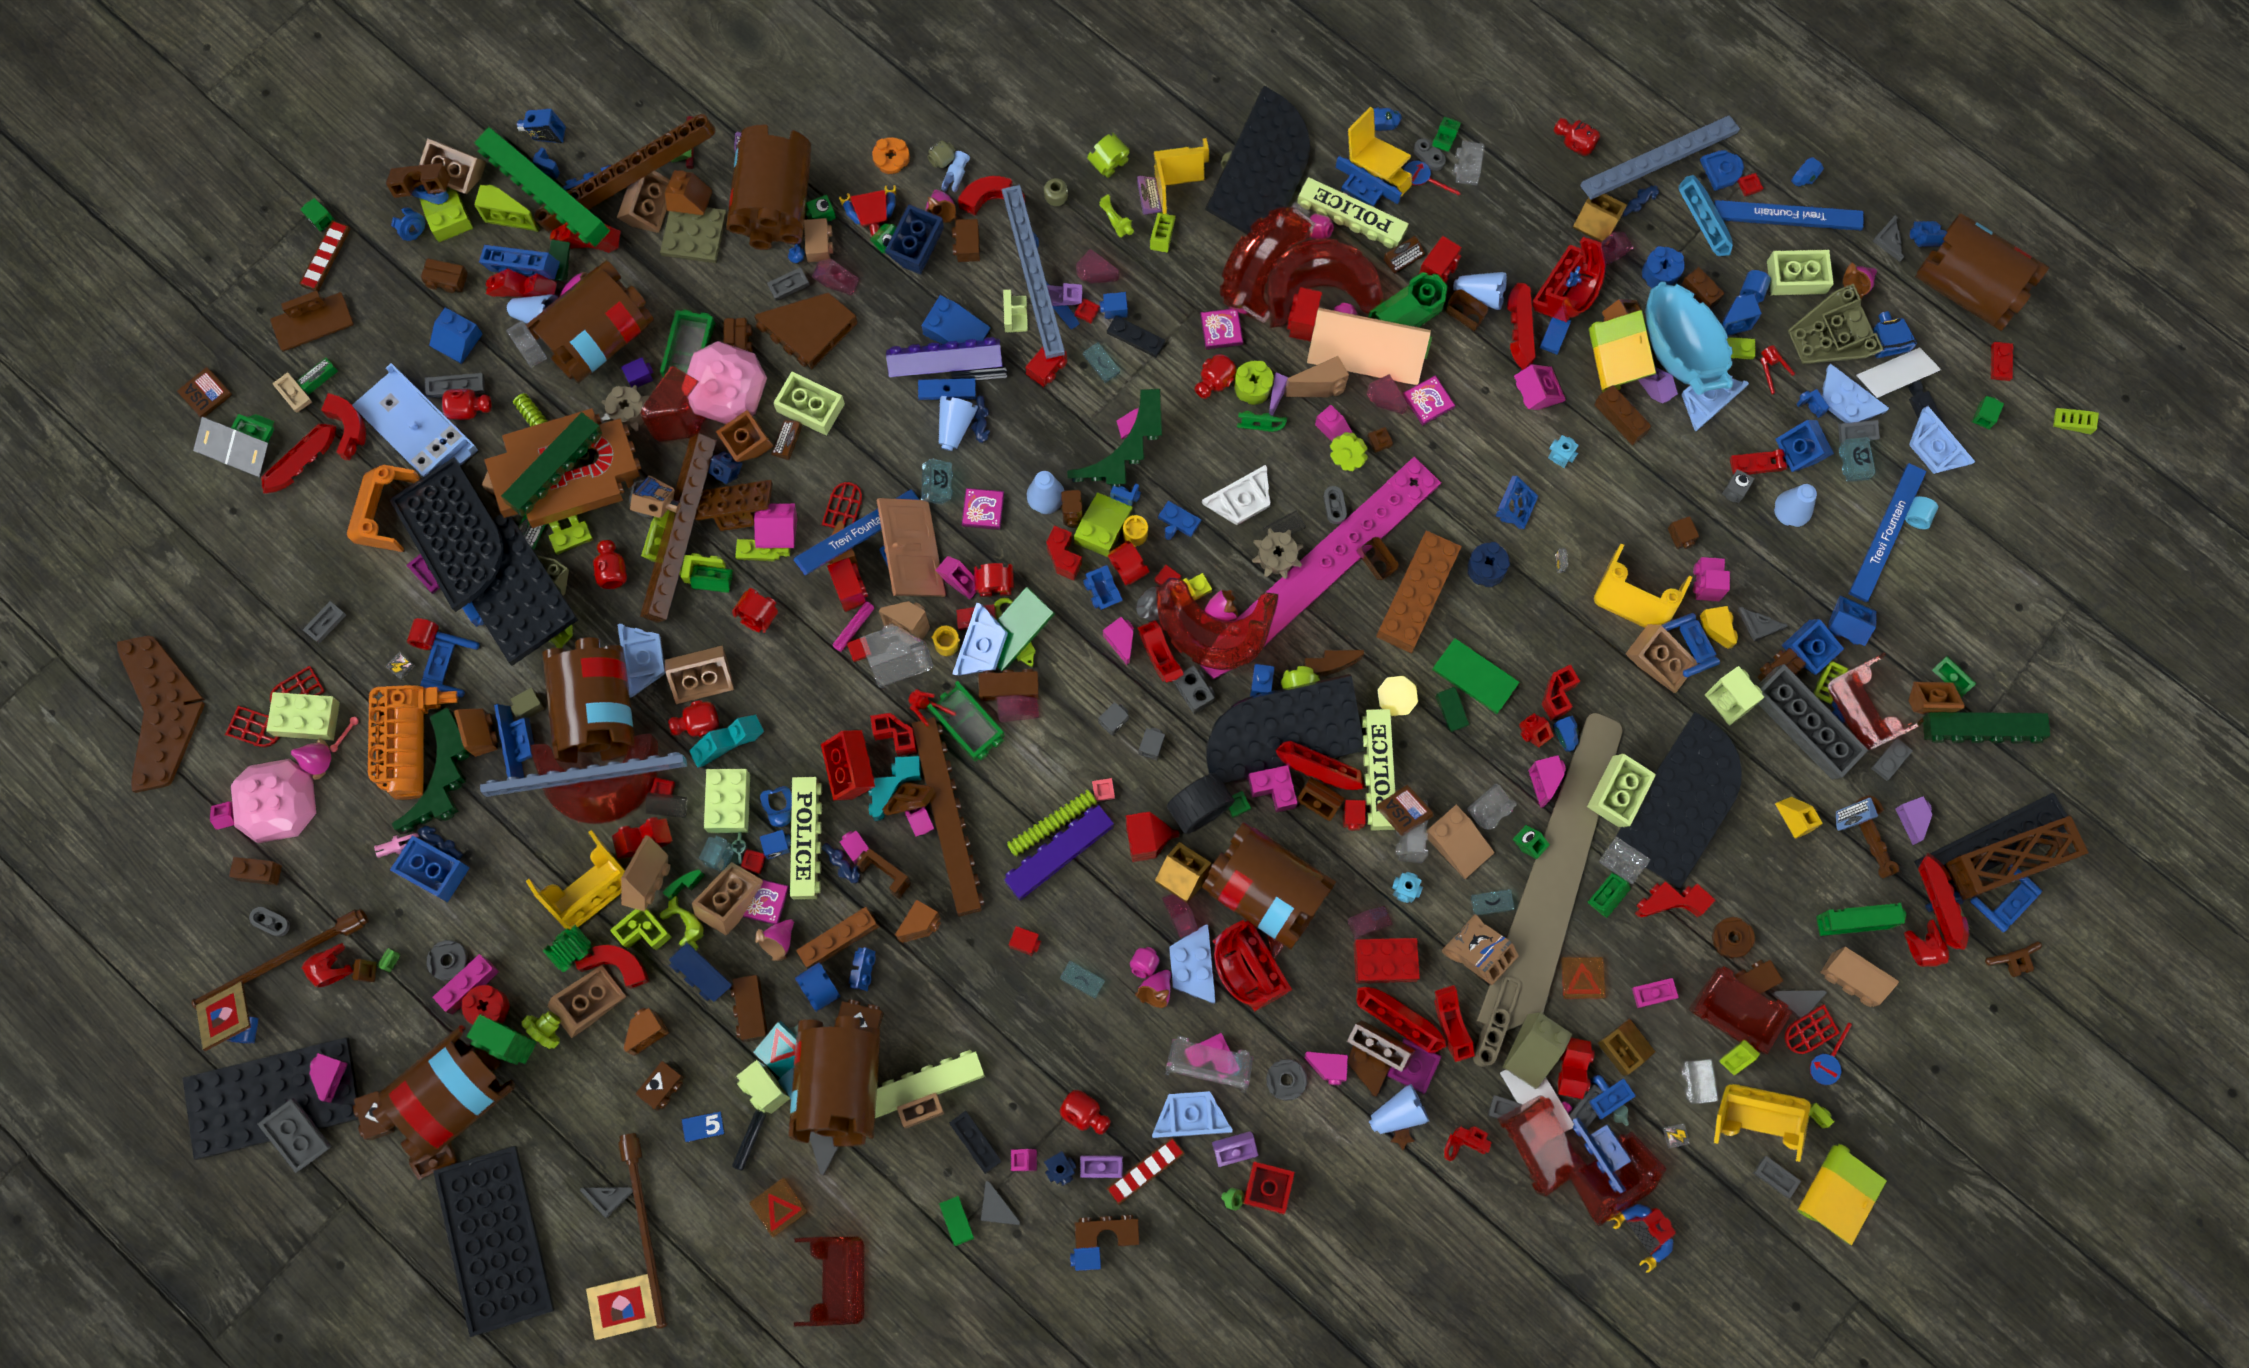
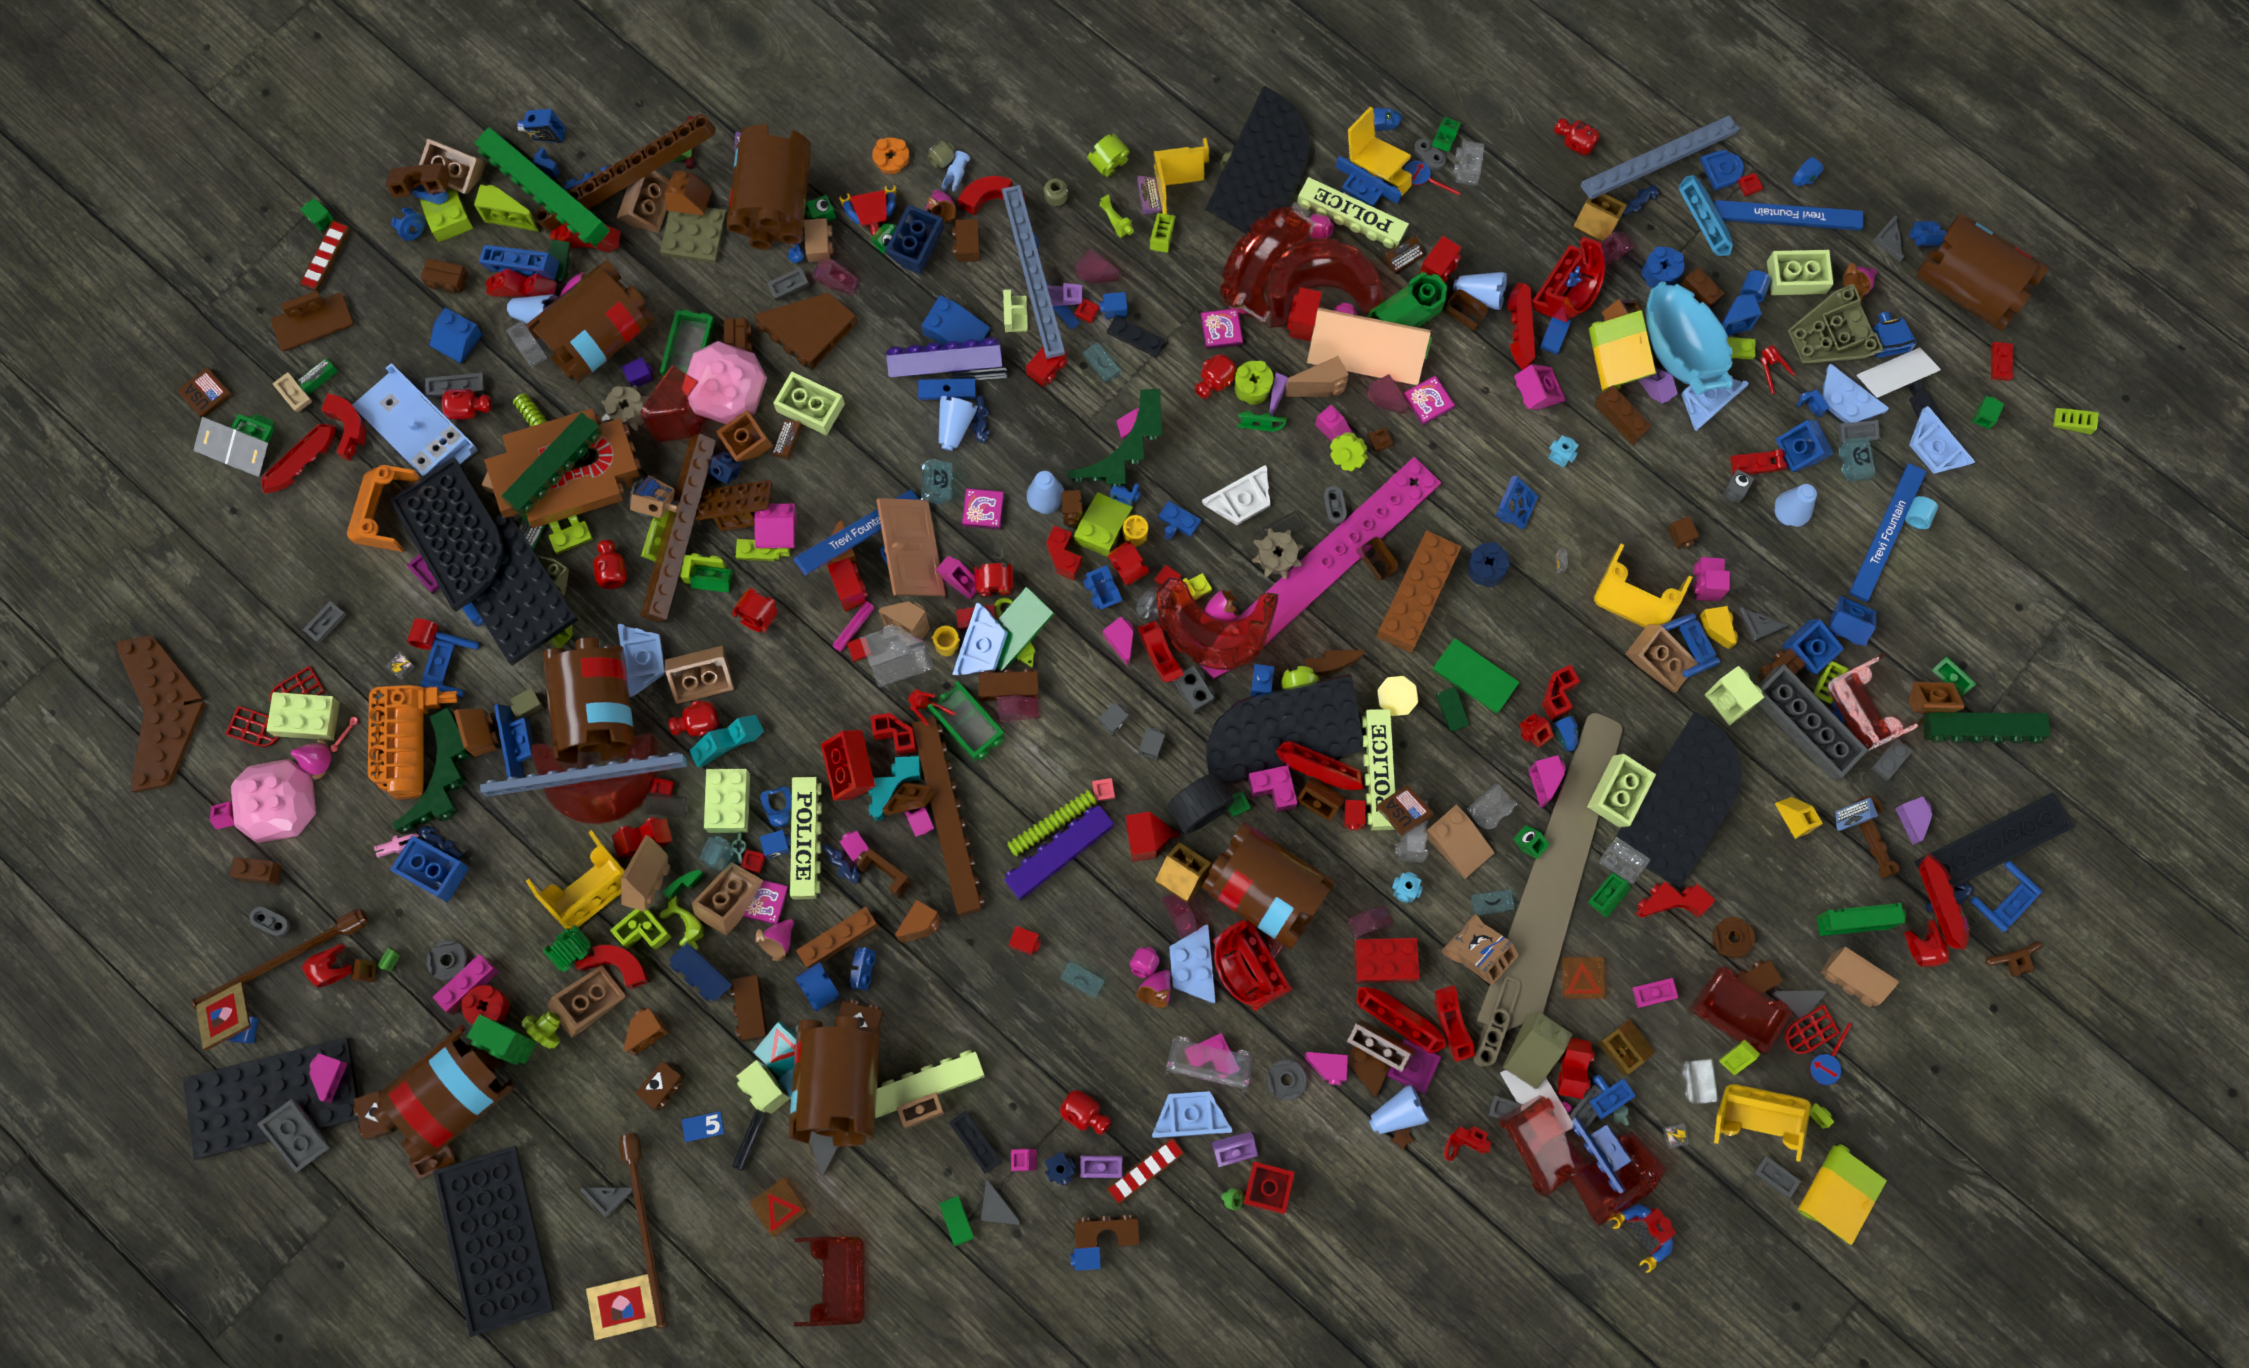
(841, 498): red window -> none
(1967, 878): reddish brown piece -> none

